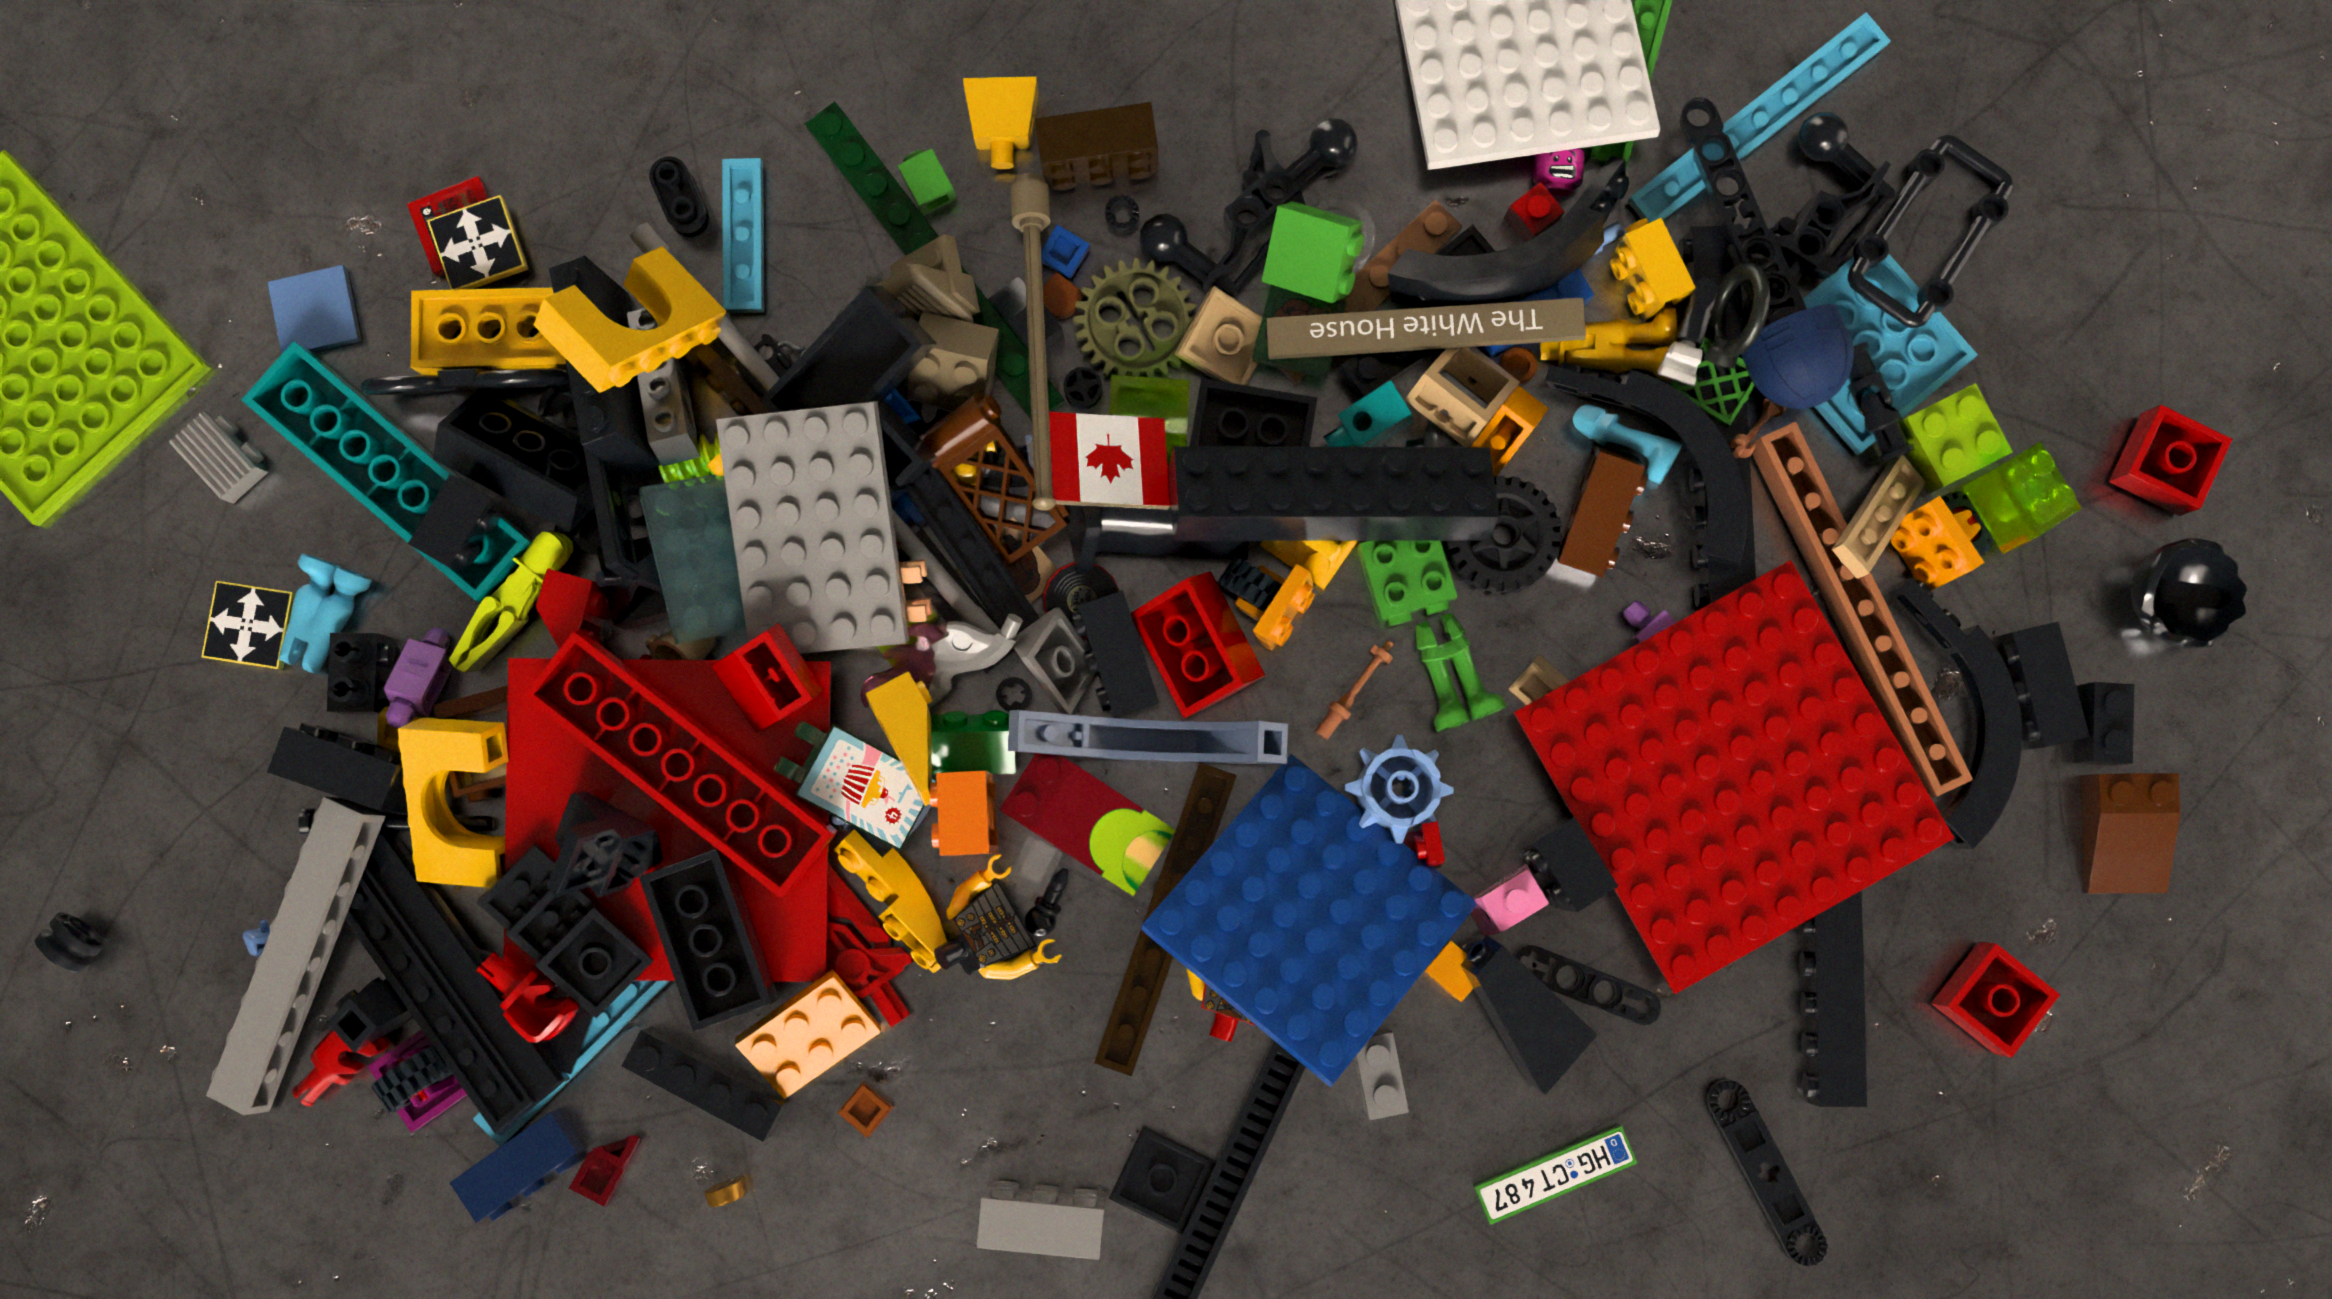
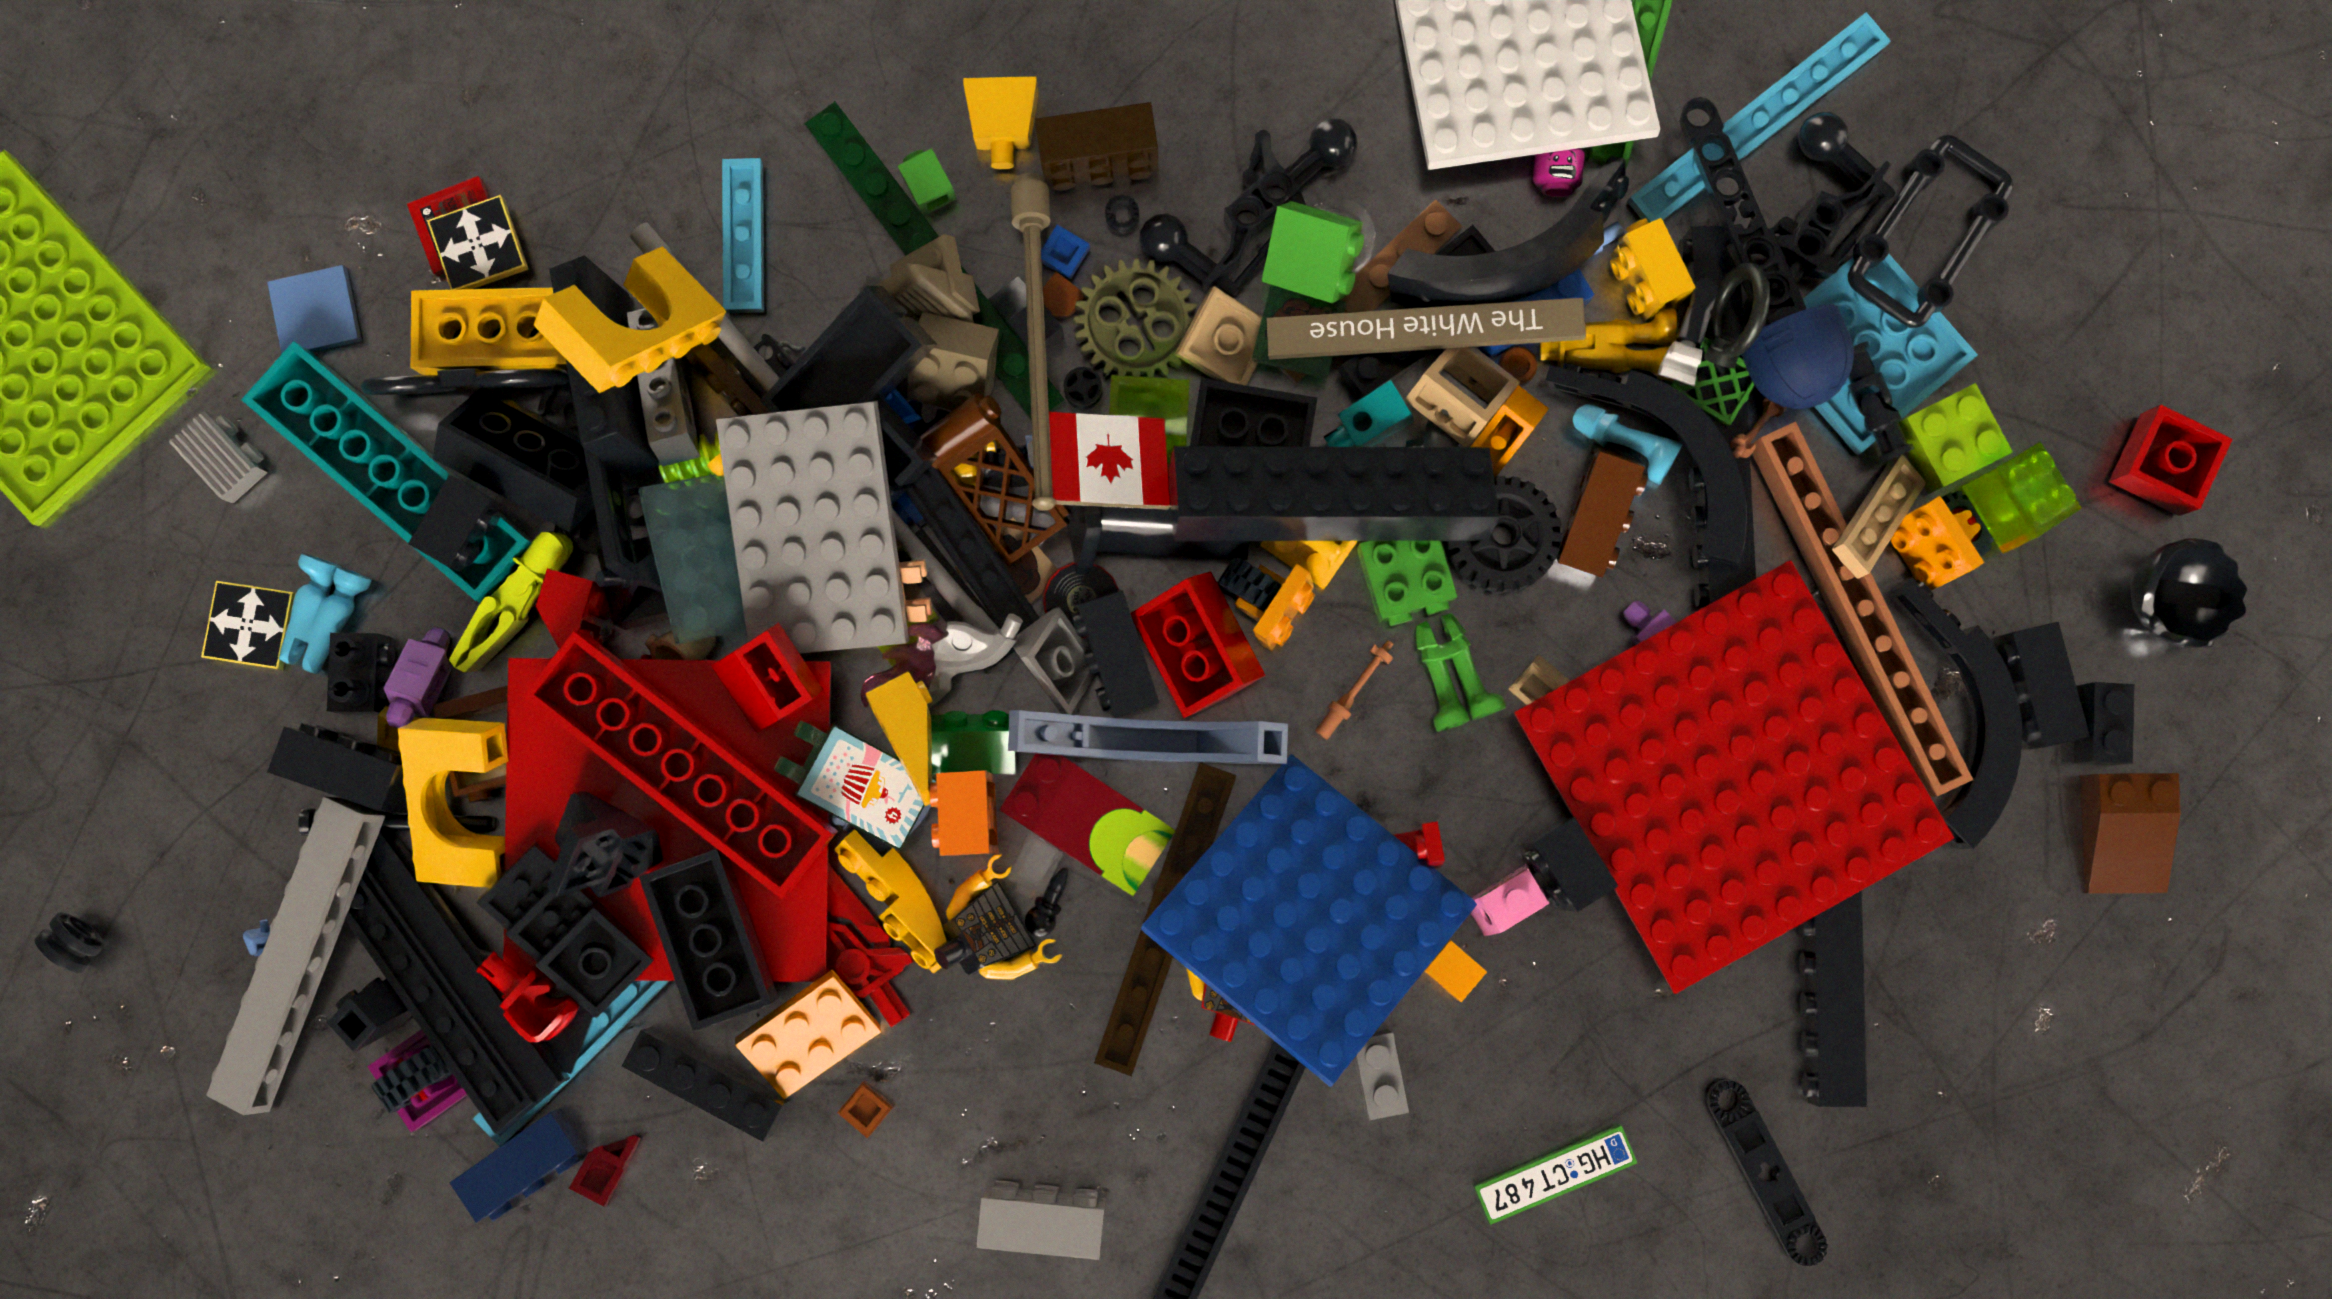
(334, 1065): red piece -> none
(680, 199): black brick -> none
(725, 1192): pearl gold tile -> none
(1012, 682): black bush -> none
(1162, 1179): black tile -> none
(1397, 765): light blue brick -> none
(1529, 1017): black slope -> none
(1533, 213): red brick -> none
(1587, 980): black beam -> none
(1995, 999): red brick -> none

